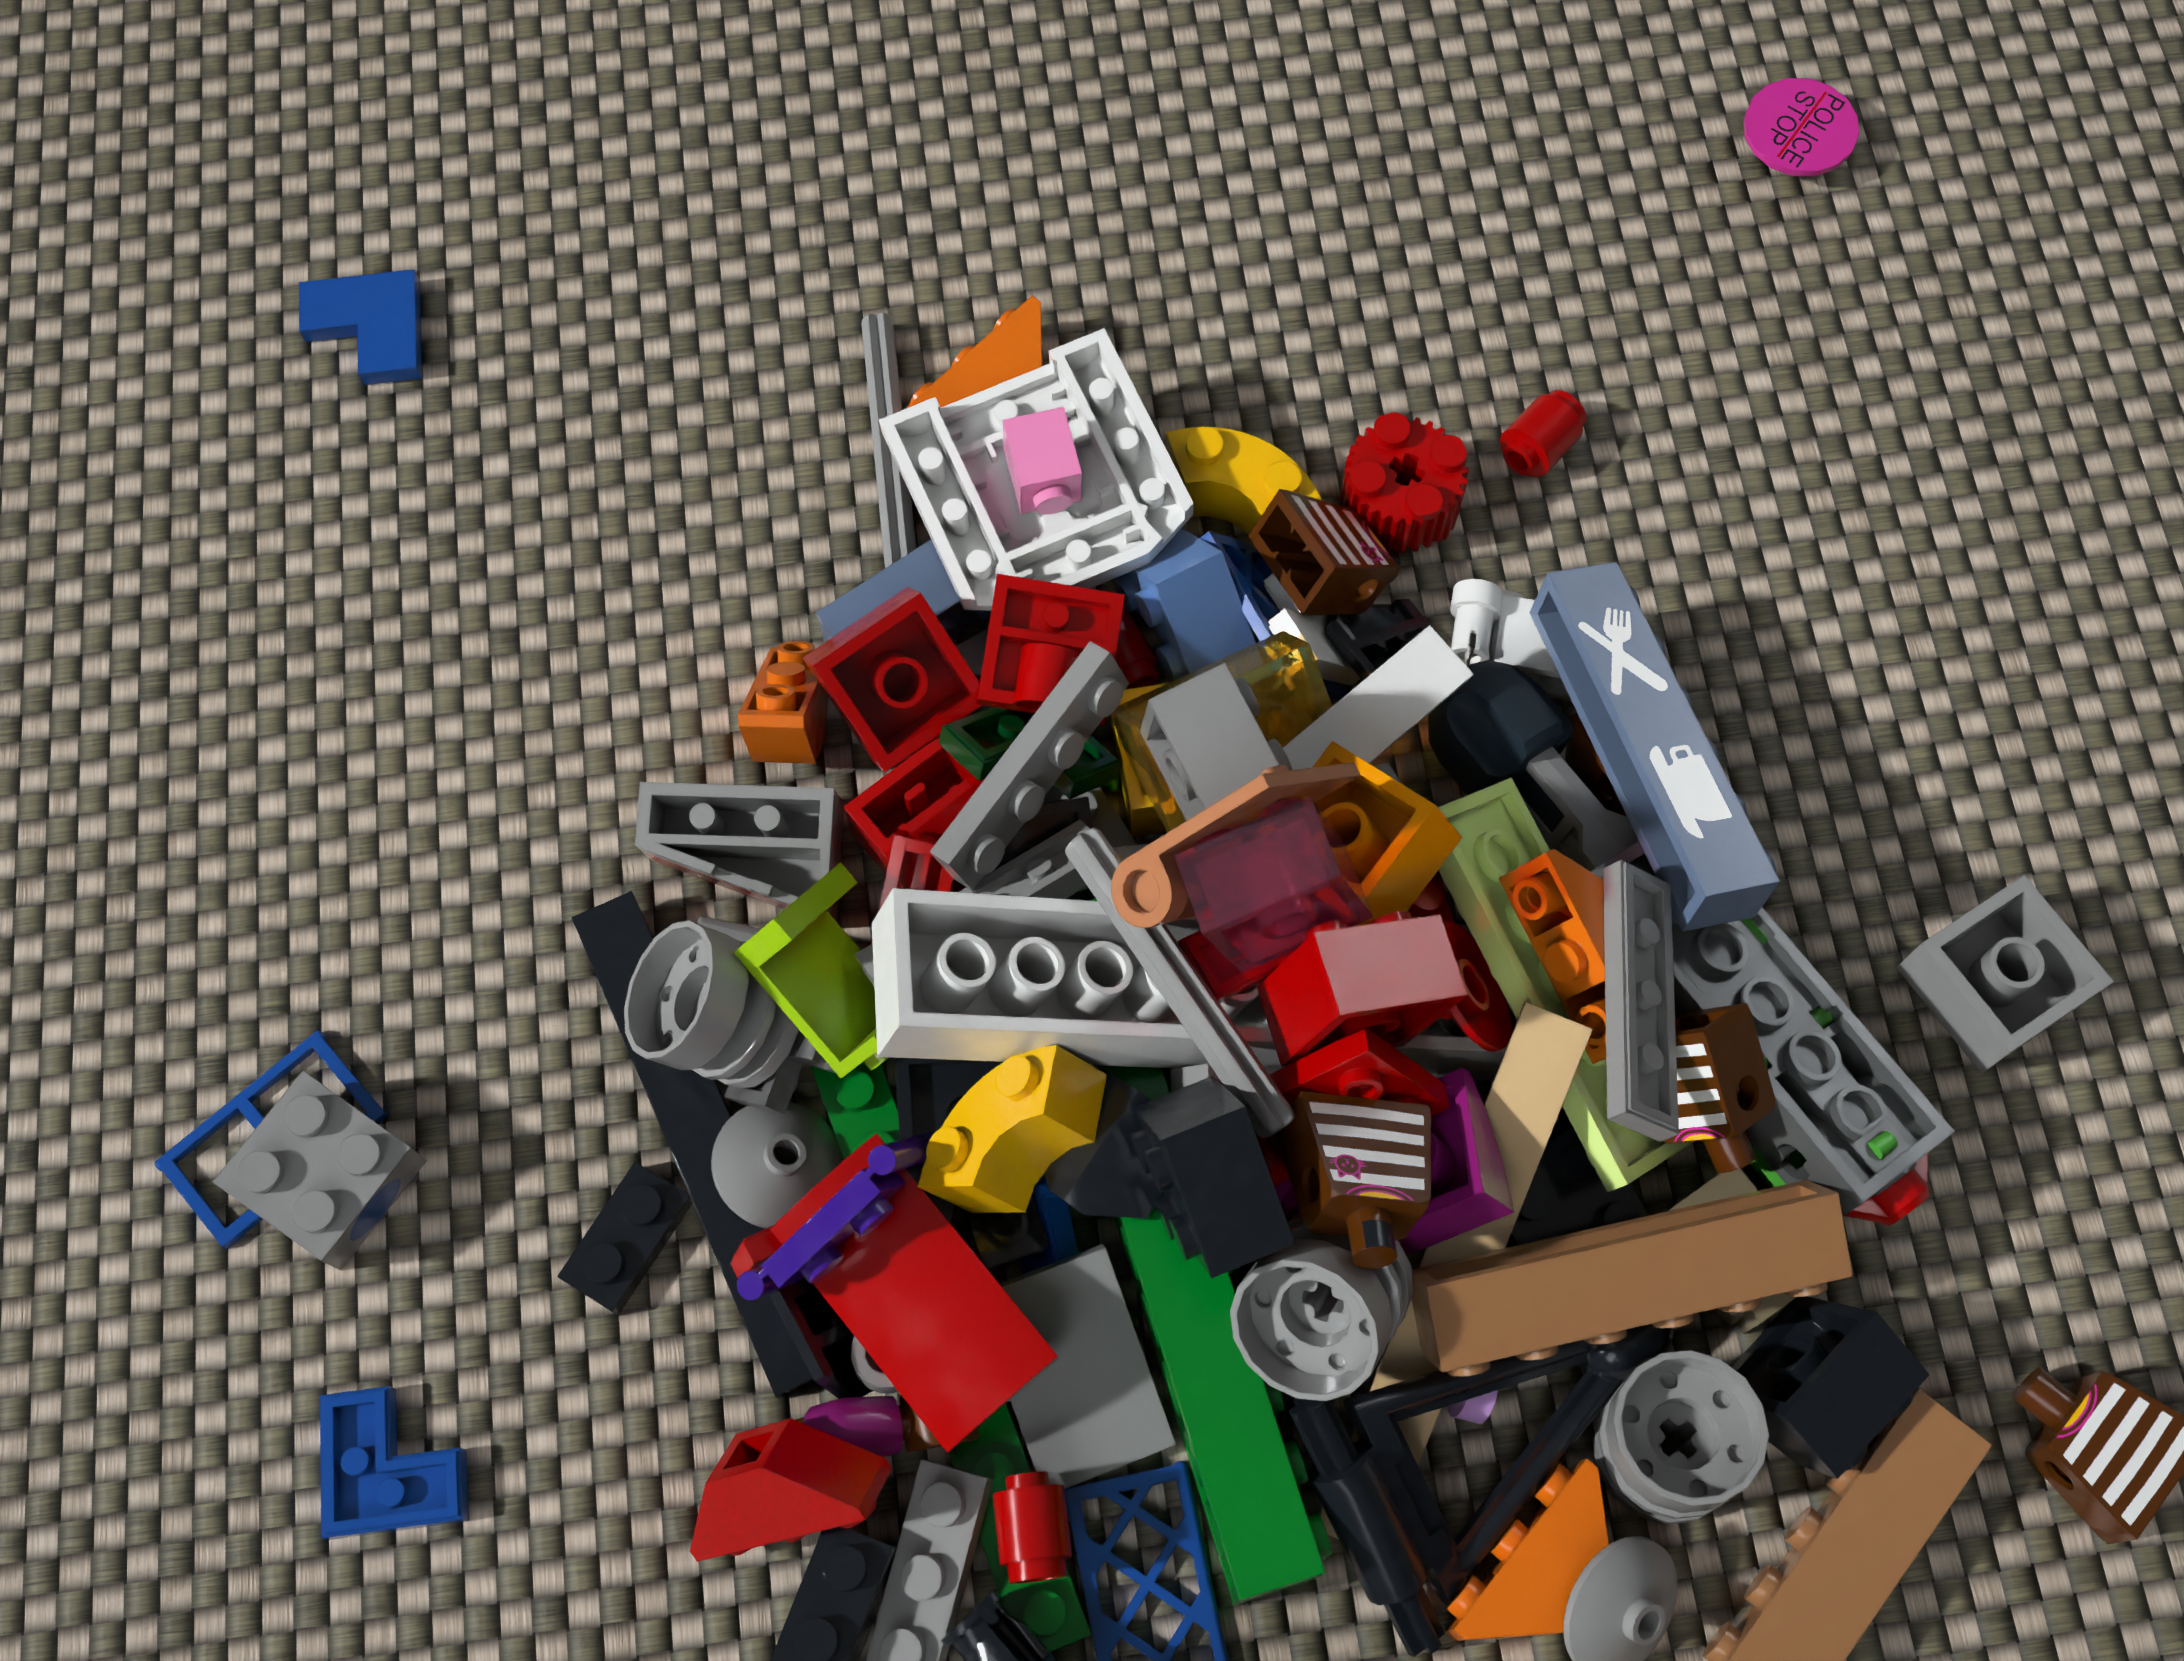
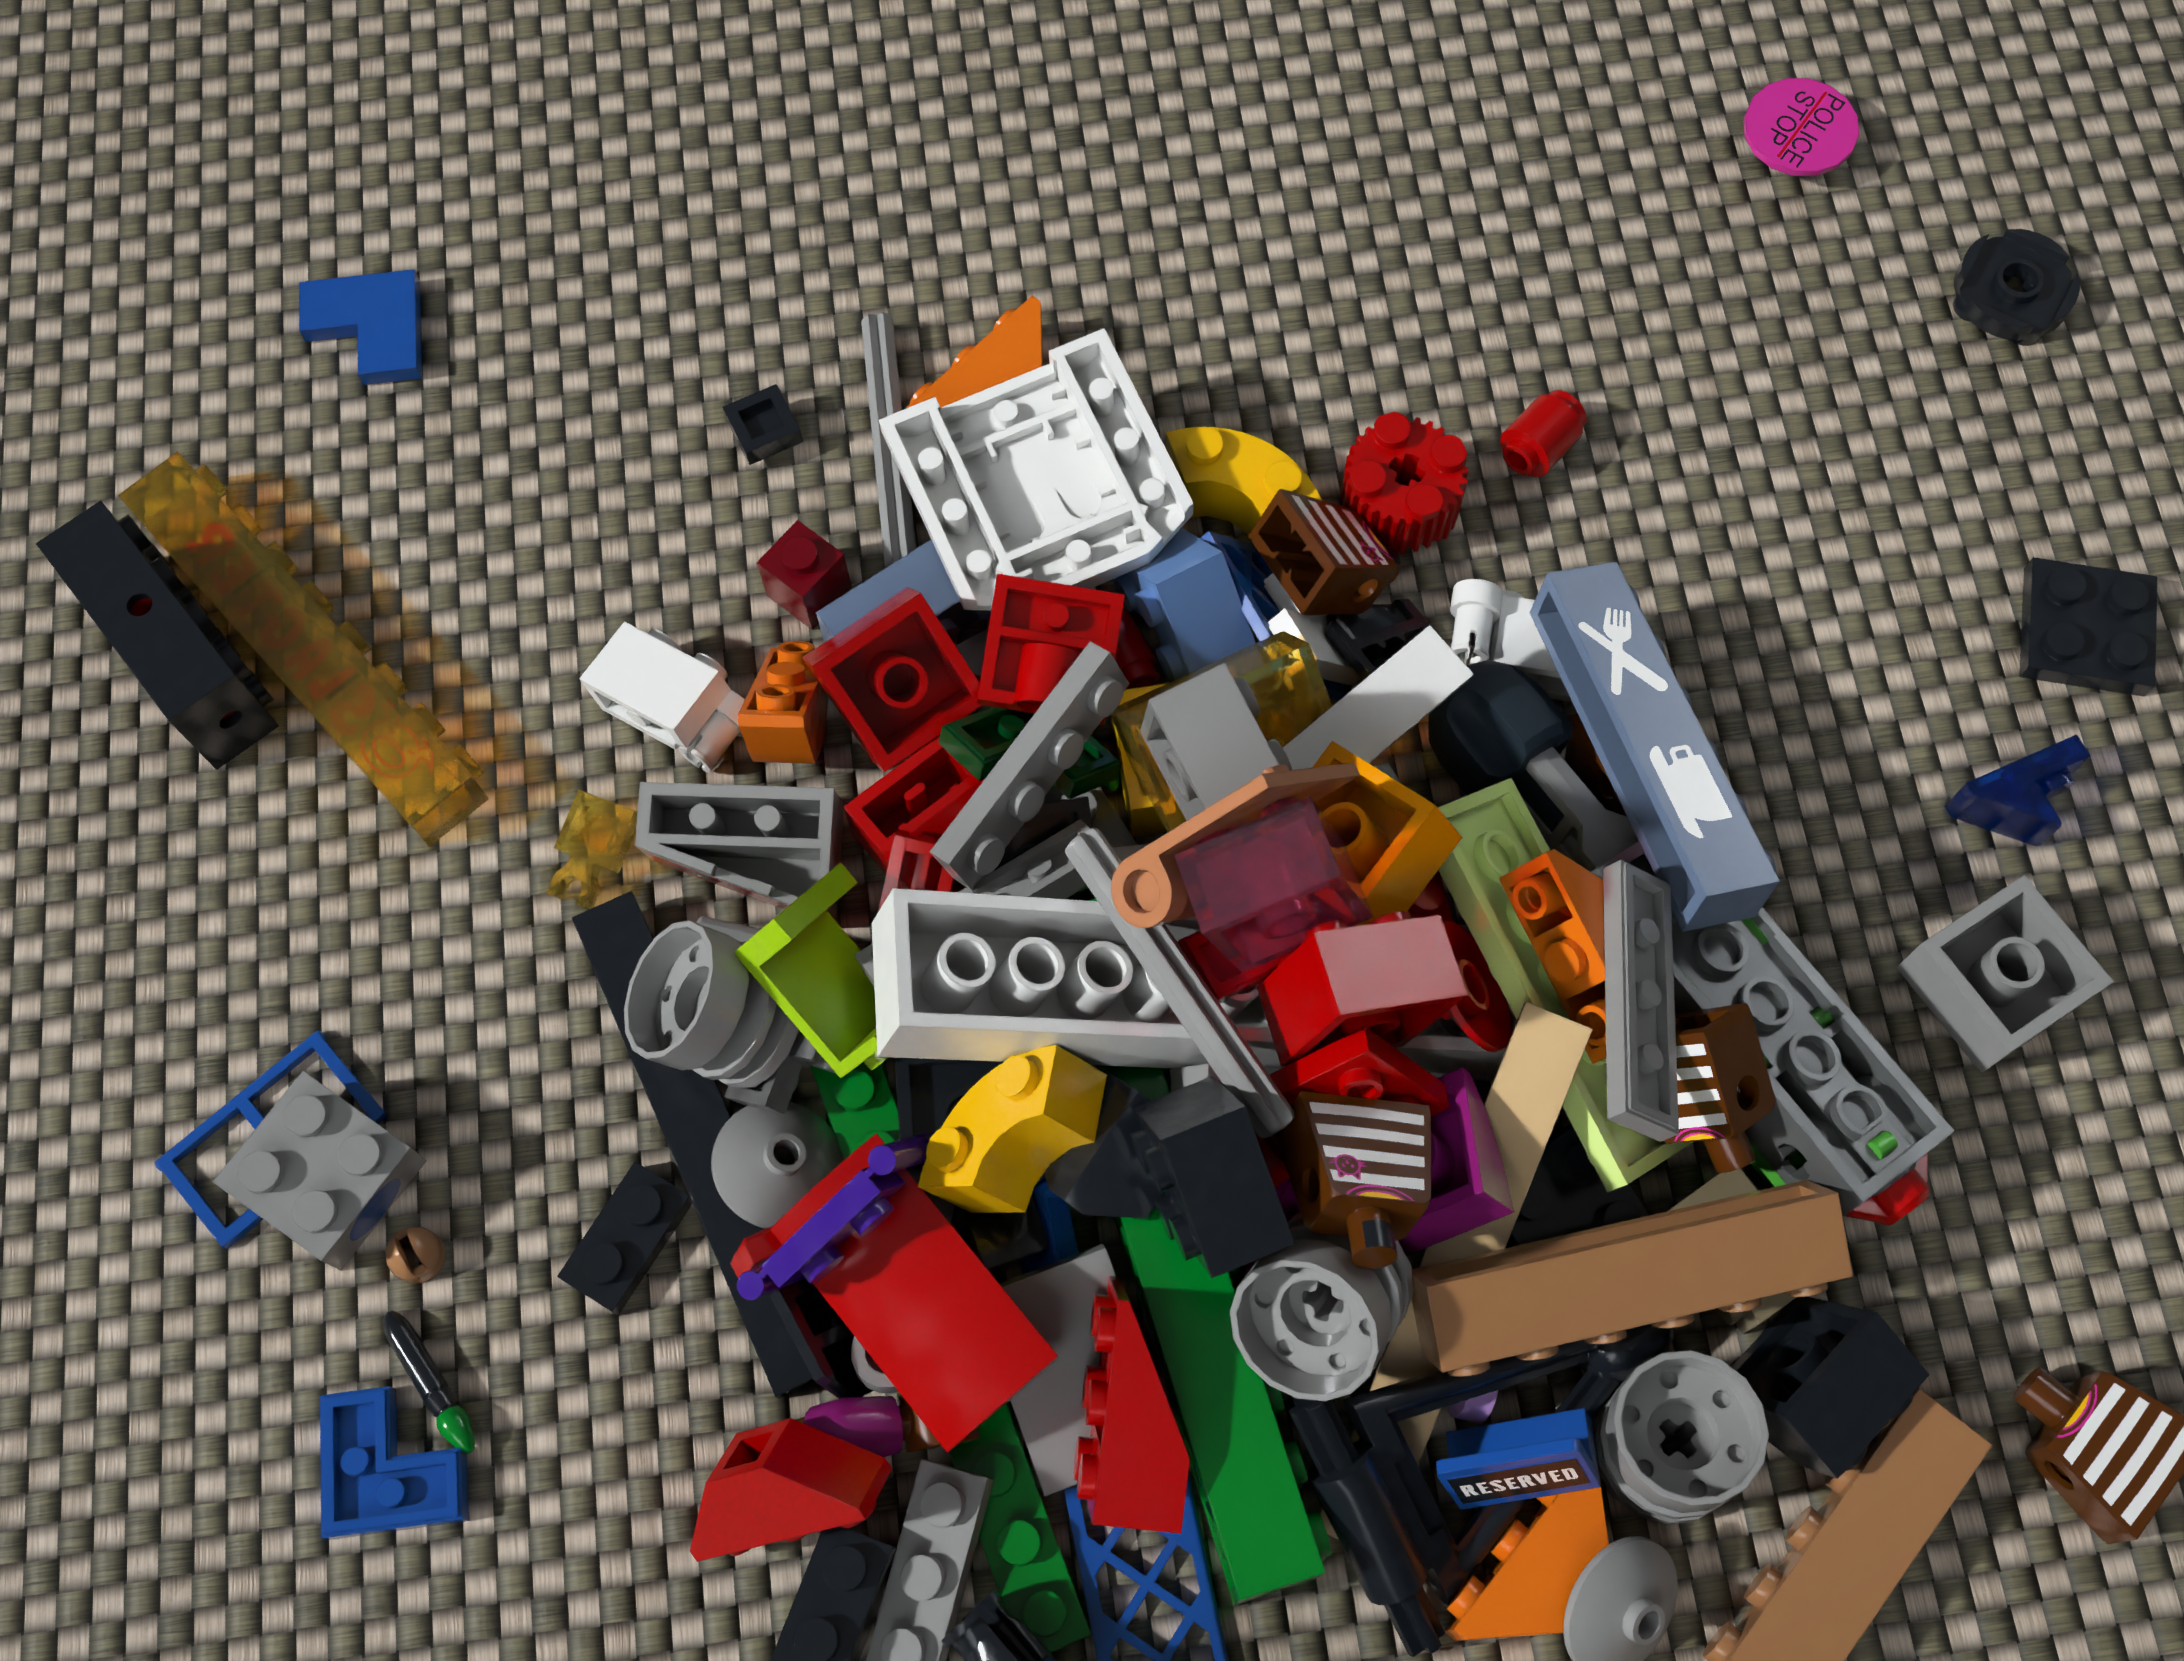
(161, 633): none -> black brick
(305, 649): none -> clear yellow brick
(426, 1246): none -> medium nougat hinge
(451, 1419): none -> black piece
(595, 838): none -> clear yellow plate
(666, 693): none -> white hinge
(763, 424): none -> black plate
(804, 573): none -> dark red brick
(1032, 1528): red brick -> none
(1042, 461): bright pink brick -> none
(1135, 1456): none -> red slope
(1520, 1459): none -> blue panel
(2011, 314): none -> black plate
(2017, 795): none -> clear blue slope
(2089, 627): none -> black plate

